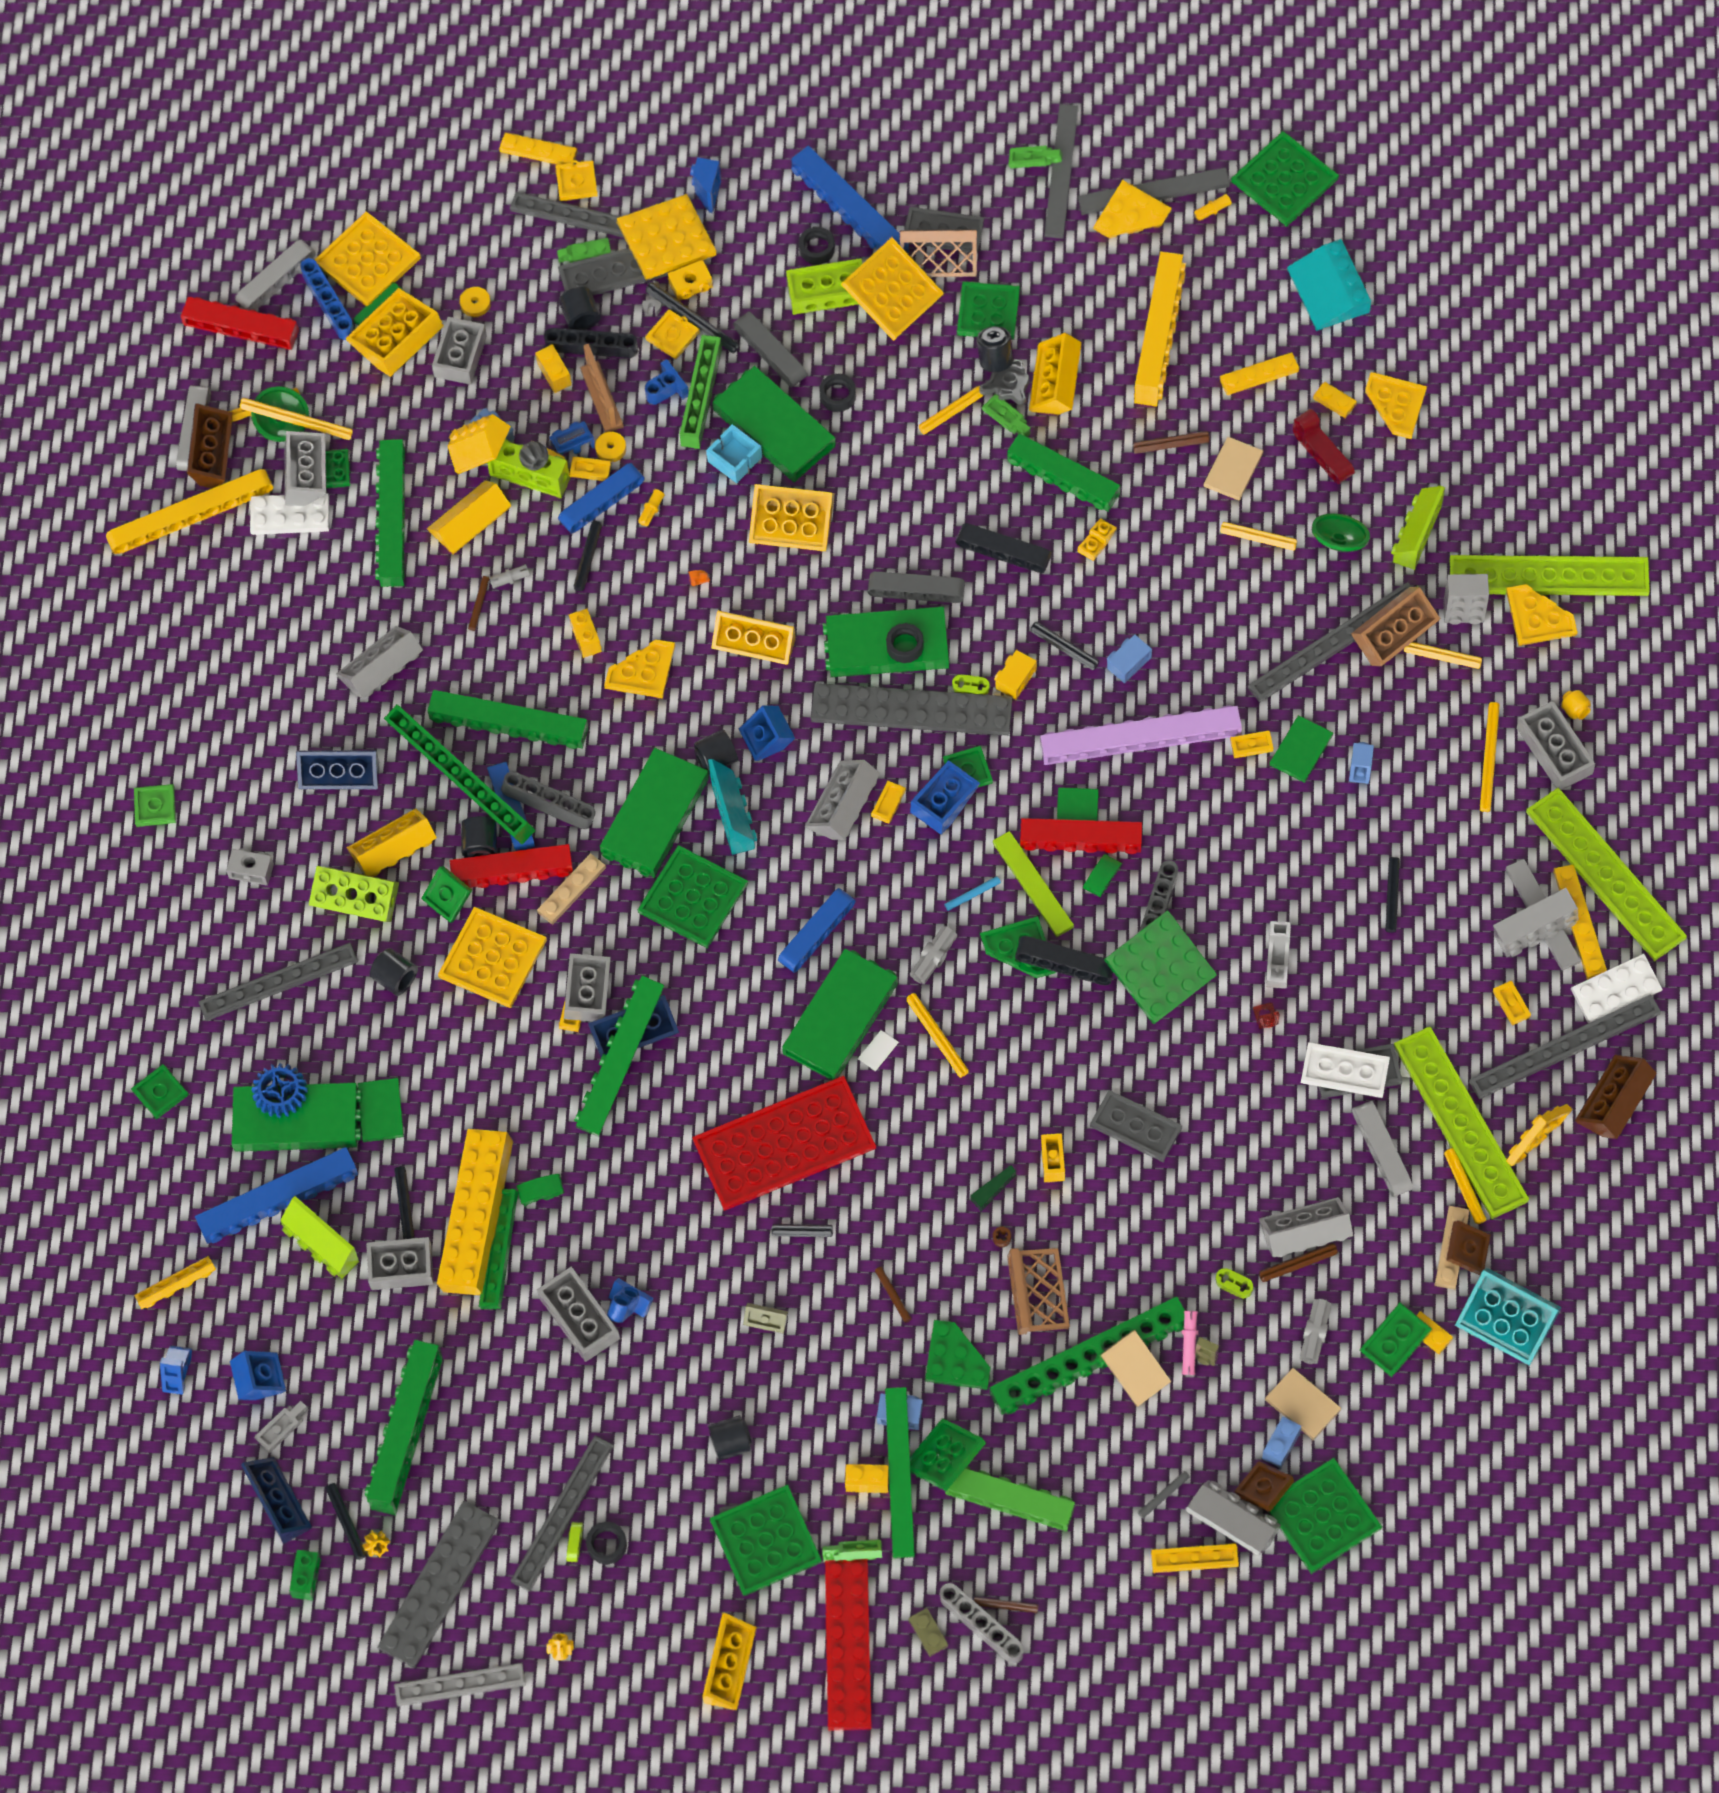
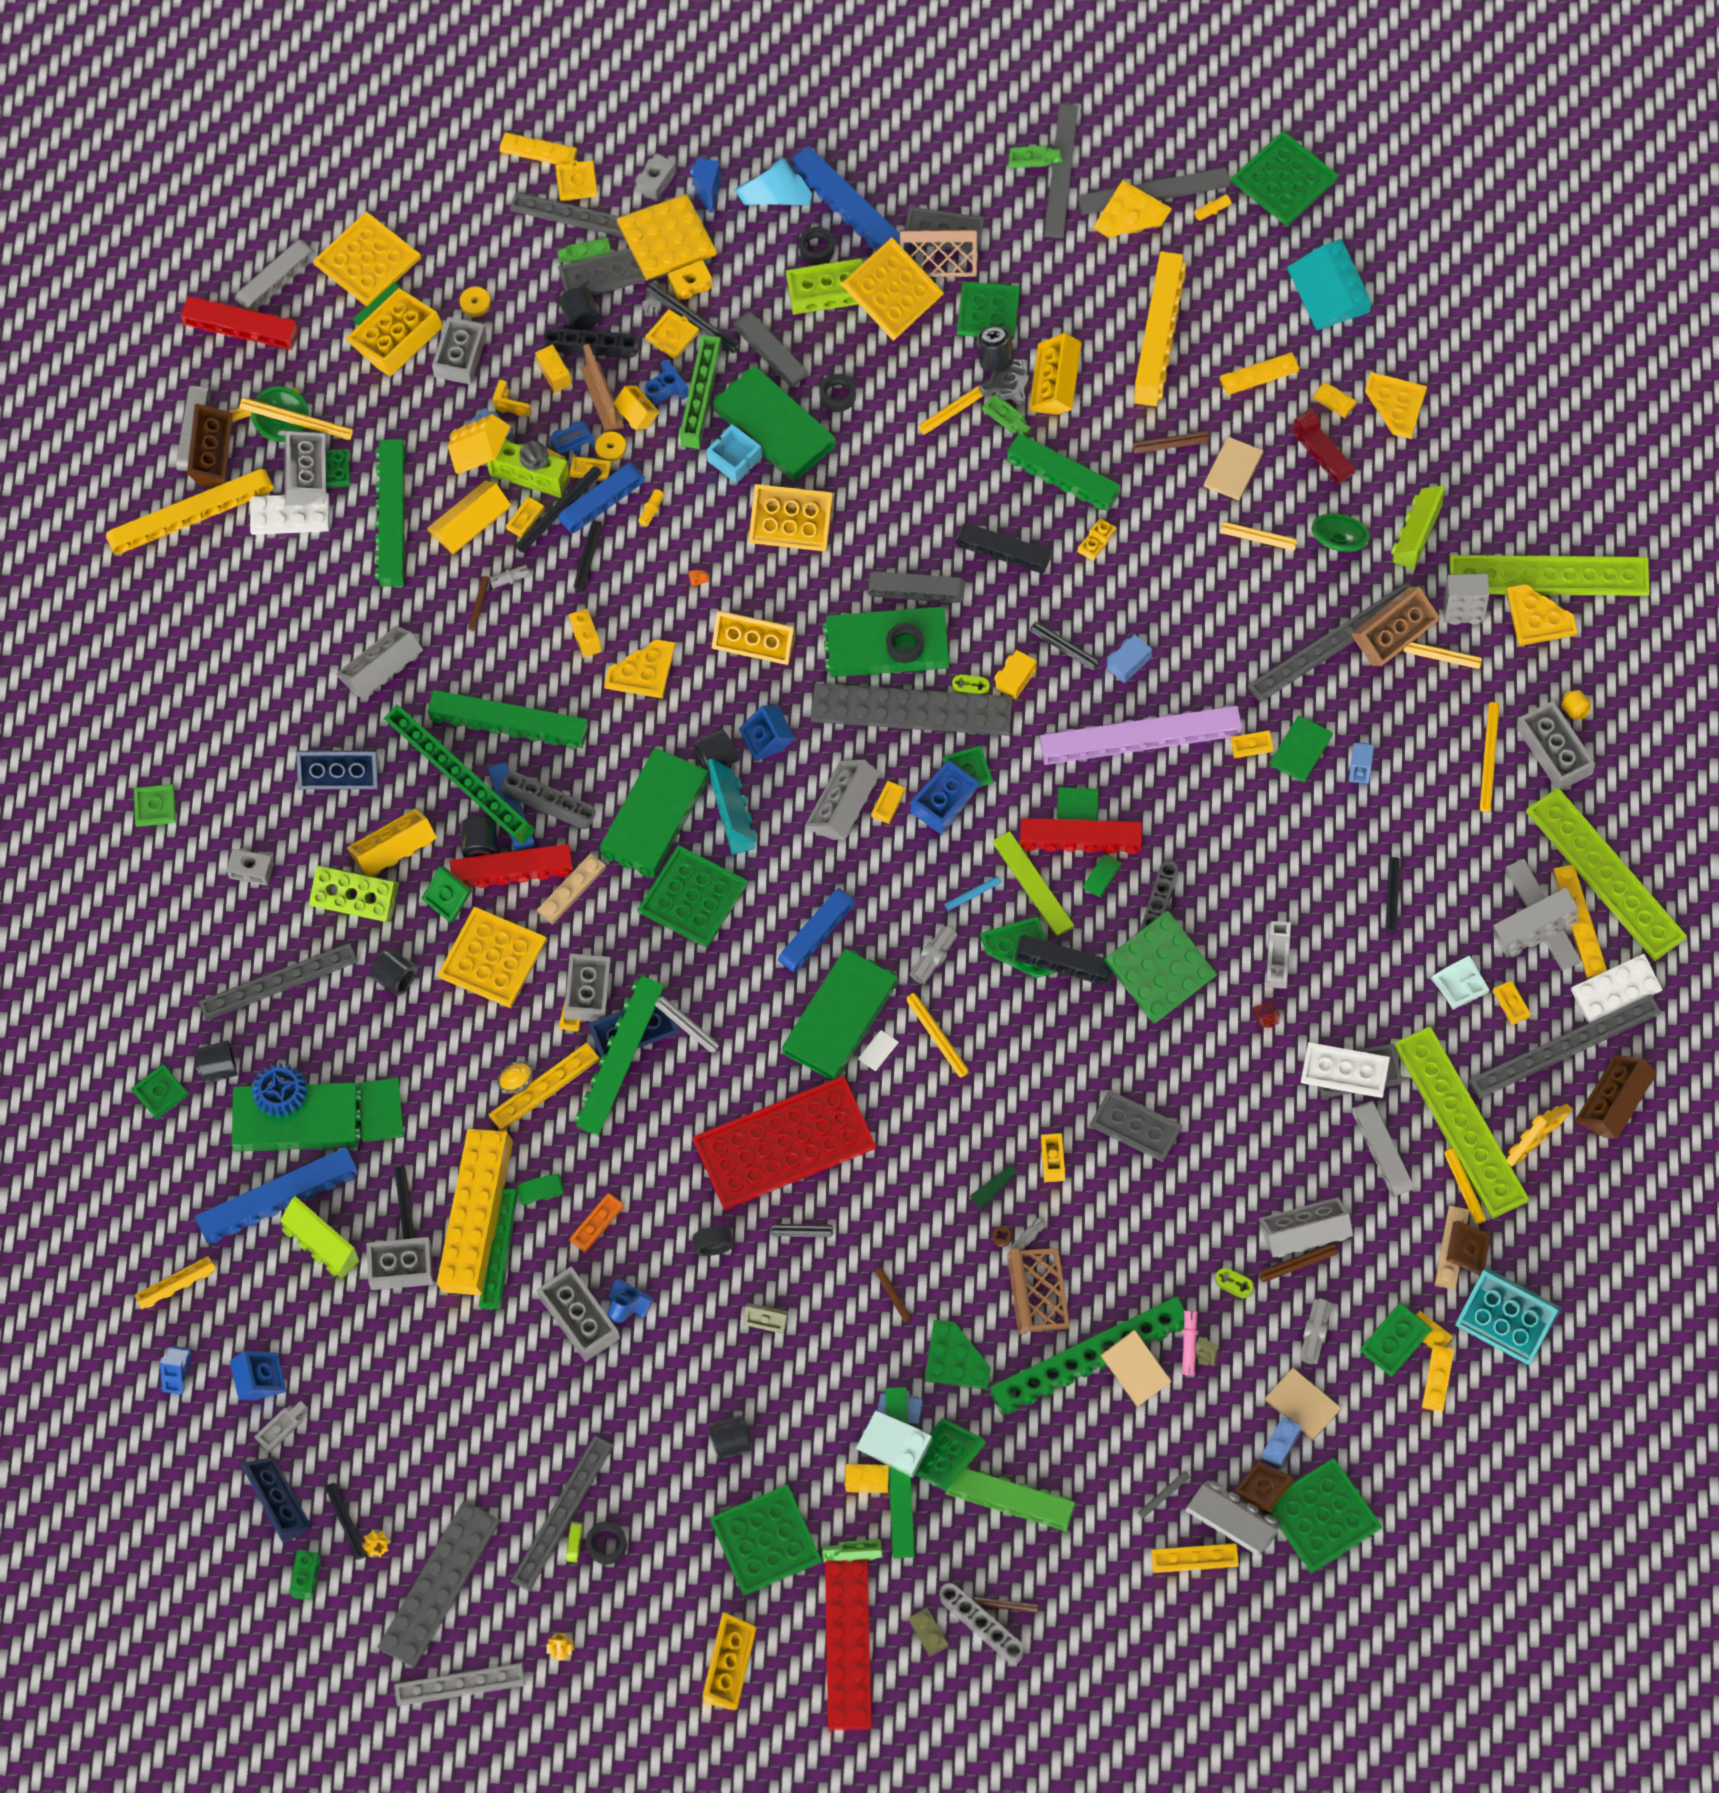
(216, 1062): none -> black piece
(323, 292): blue beam -> none
(404, 1427): green brick -> none
(503, 404): none -> yellow bracket
(515, 1077): none -> yellow piece
(525, 517): none -> yellow plate
(544, 1087): none -> yellow plate
(554, 512): none -> black axle
(596, 1222): none -> orange tile
(636, 407): none -> yellow brick
(654, 186): none -> light grey brick
(686, 1024): none -> light grey axle
(712, 1241): none -> black tyre
(775, 186): none -> medium azure panel
(894, 1443): none -> light aqua slope
(1029, 1234): none -> light grey axle
(1438, 1378): none -> yellow plate
(1460, 983): none -> light aqua plate

